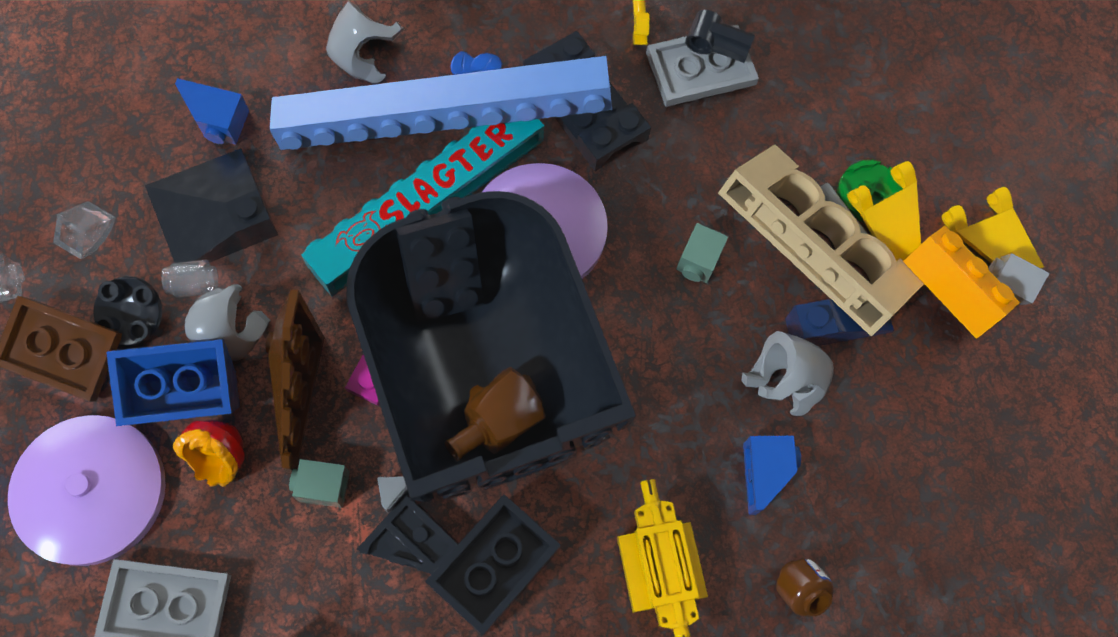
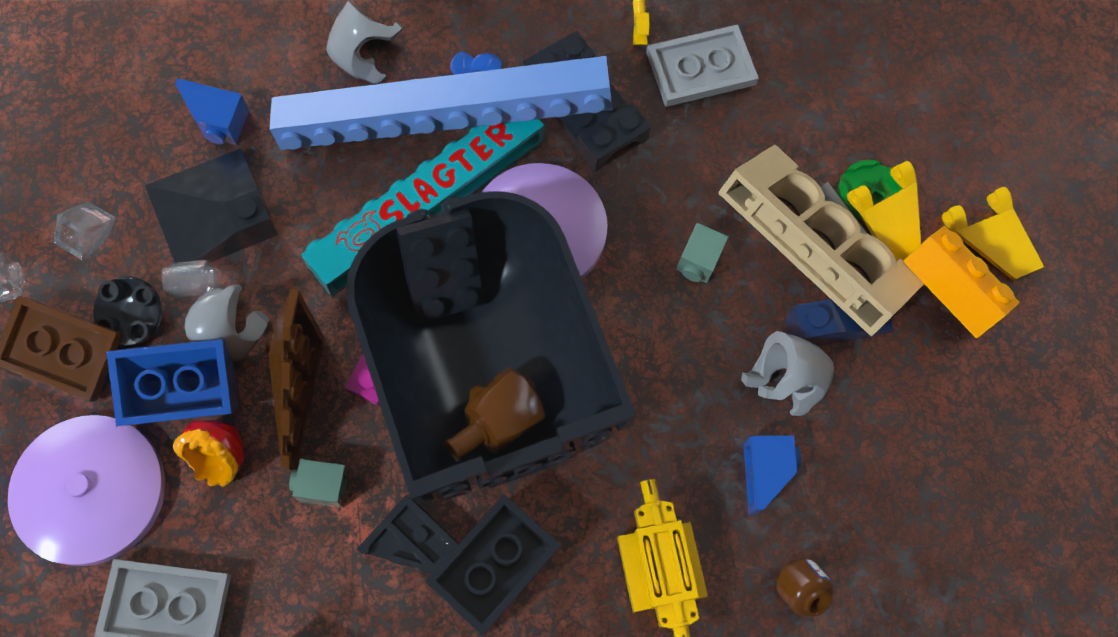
(391, 491): light grey slope -> none
(711, 34): black piece -> none
(1020, 276): light grey brick -> none

